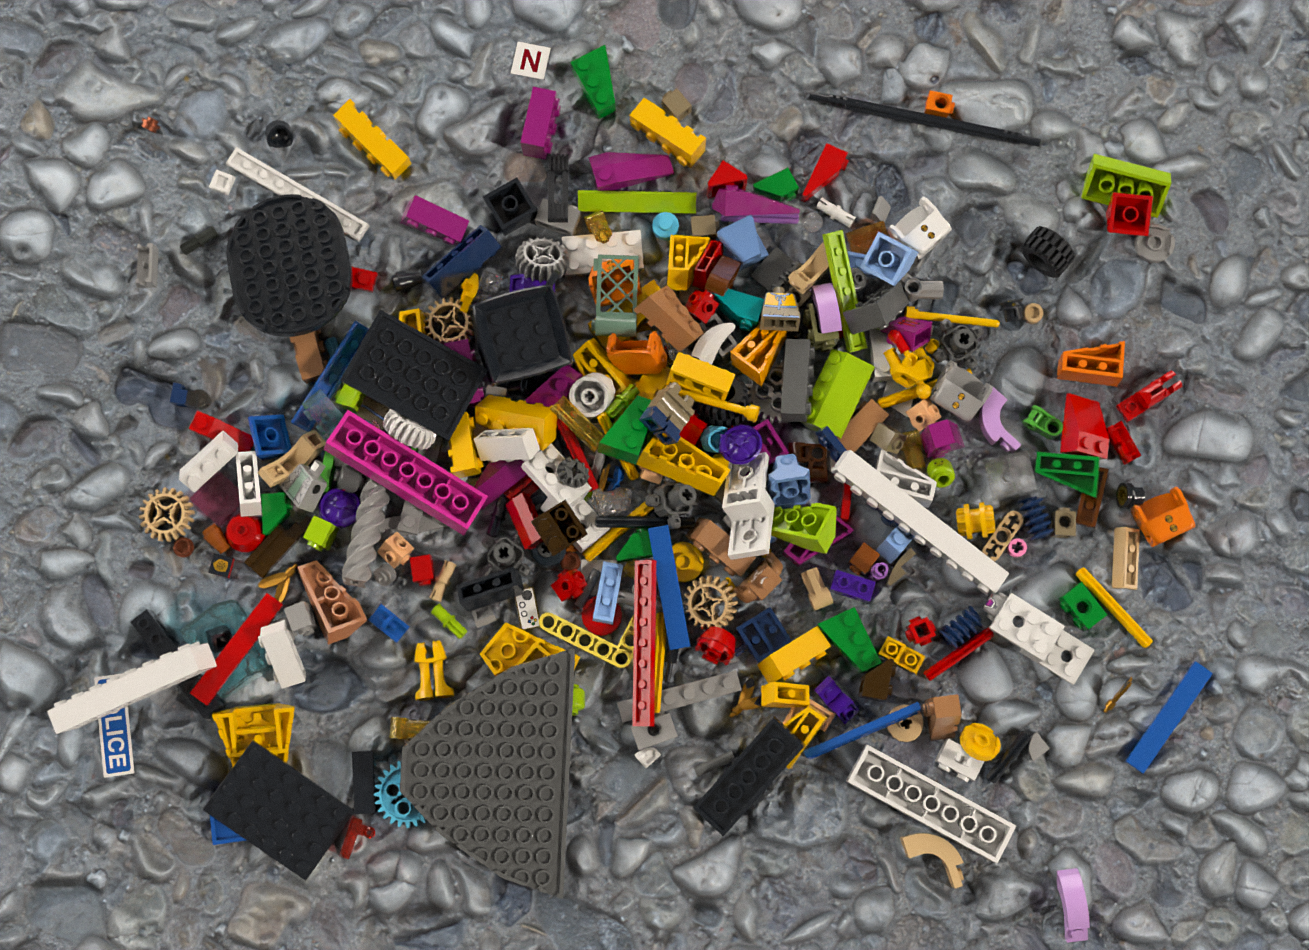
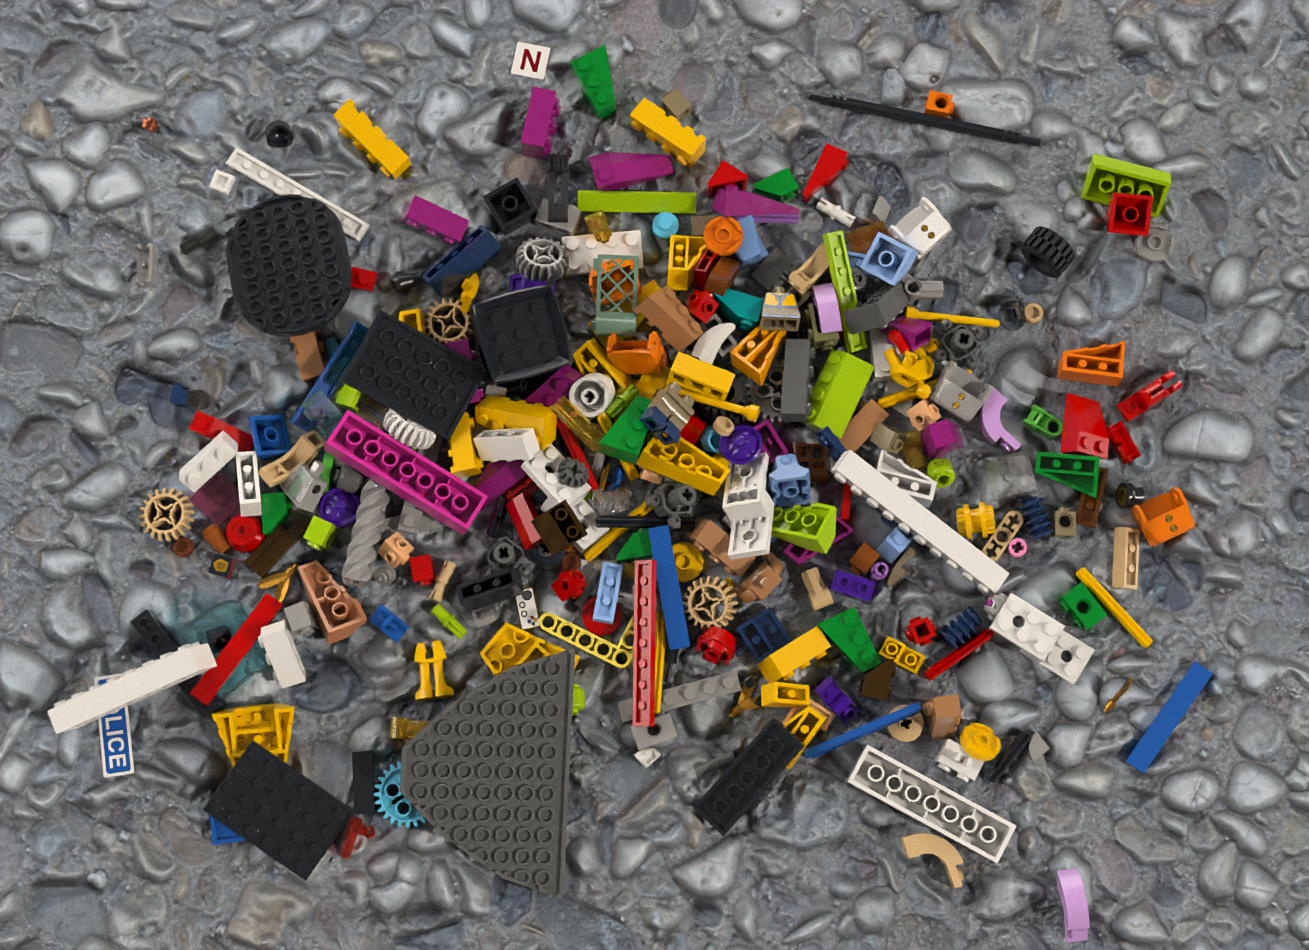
(723, 236): none -> orange tile
(723, 426): none -> tan tile

